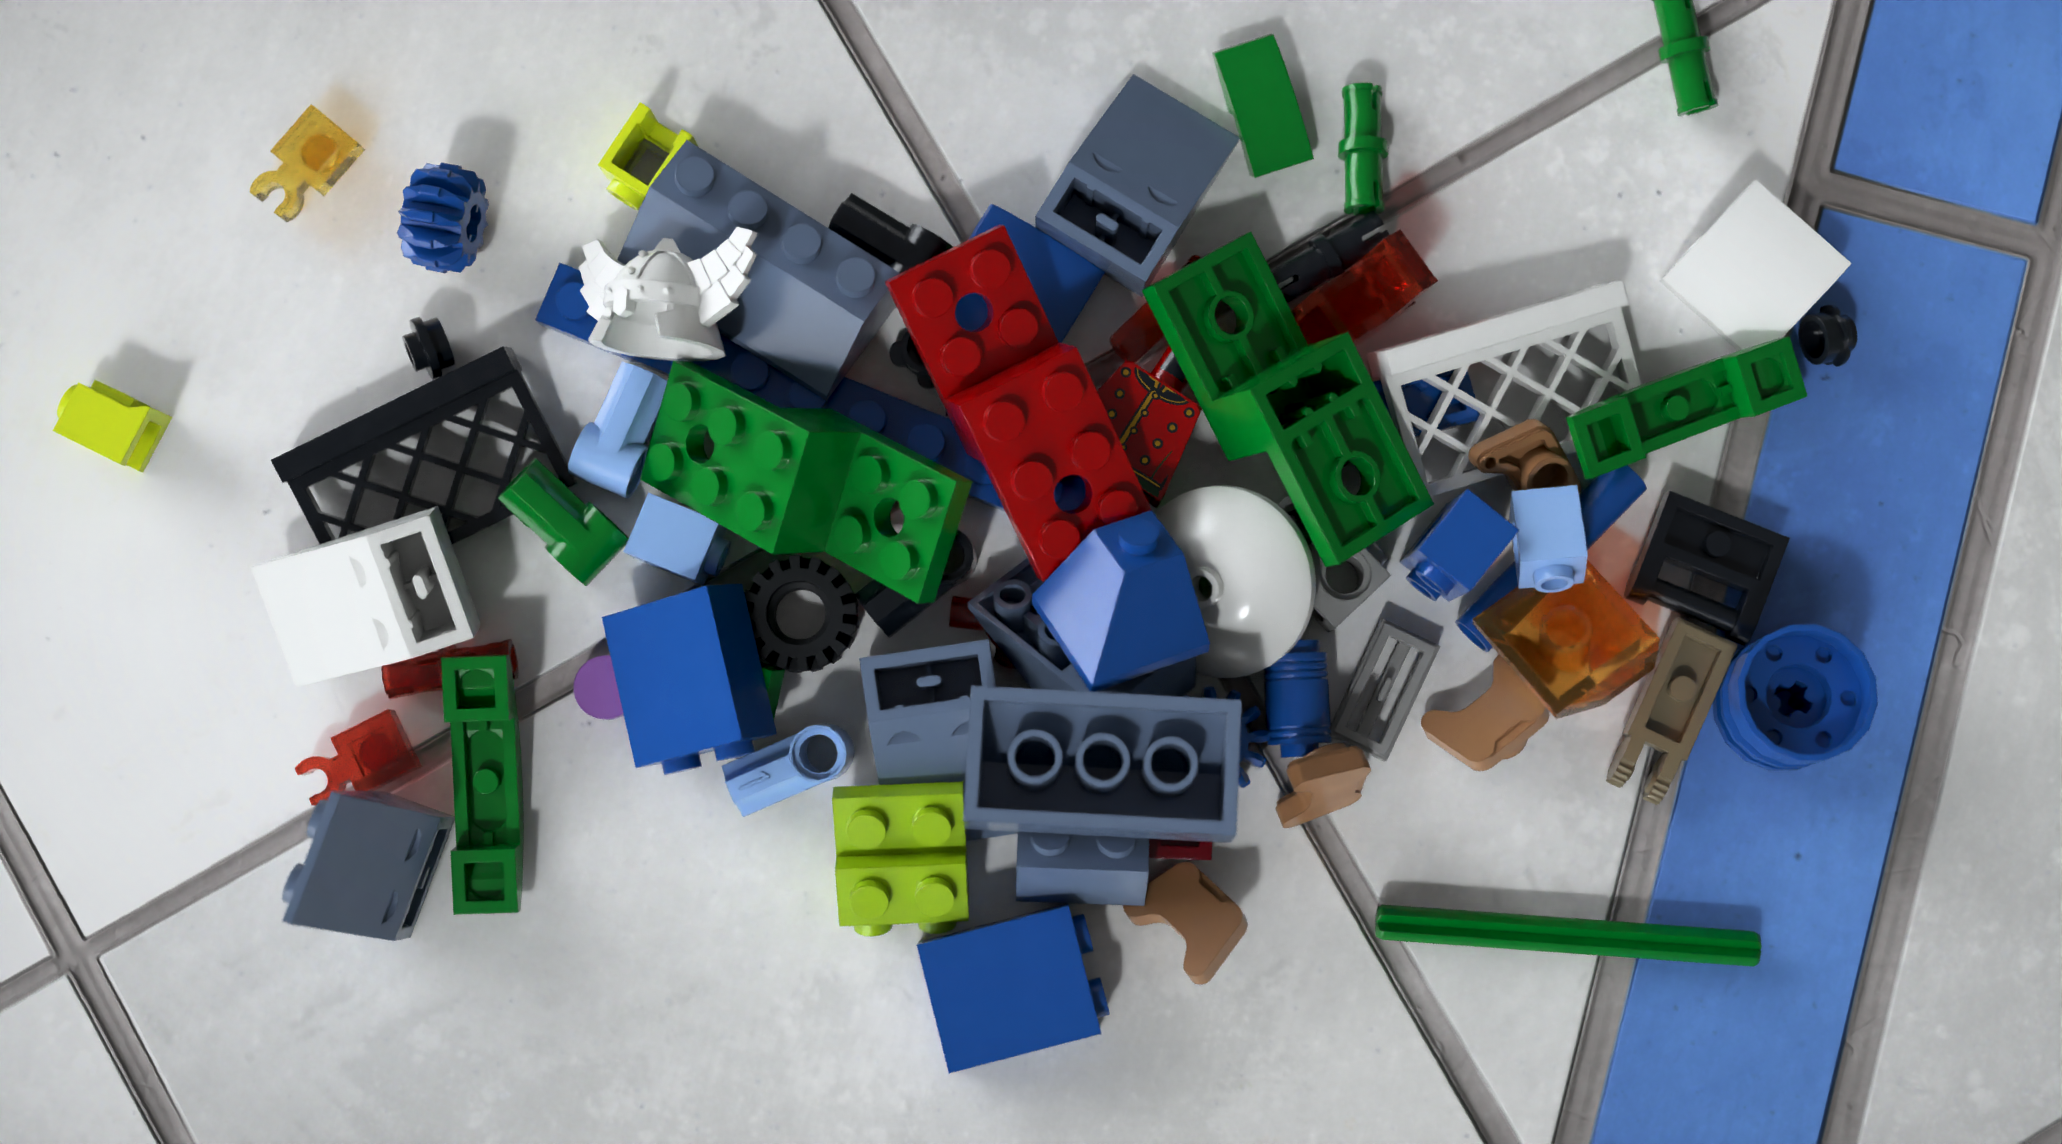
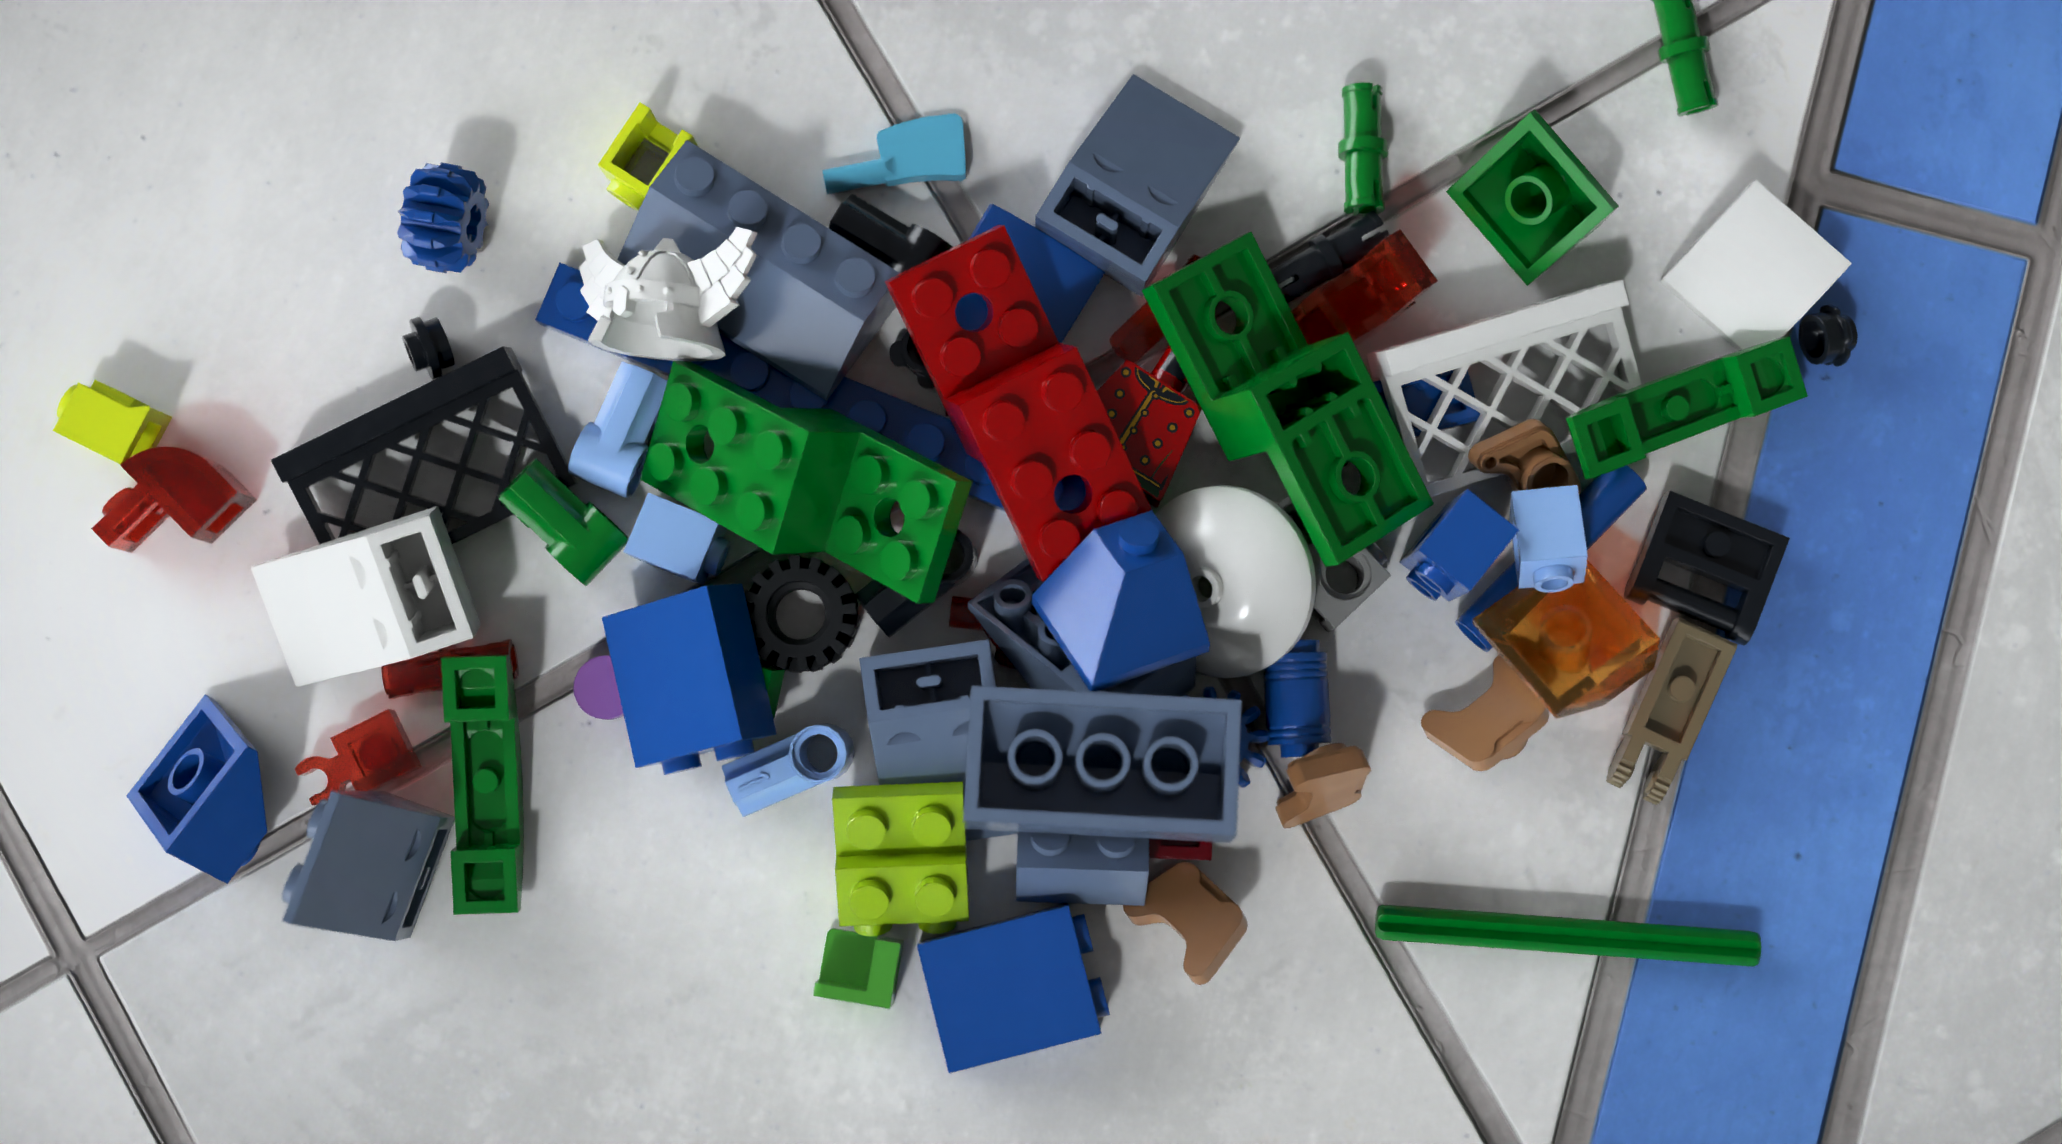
(175, 484): none -> clear red brick
(205, 794): none -> blue slope
(313, 155): clear yellow plate -> none
(859, 968): none -> bright green panel
(909, 152): none -> medium azure piece
(1263, 105): green slope -> none
(1406, 640): light grey tile -> none
(1532, 198): none -> green slope
(1828, 689): blue wheel -> none

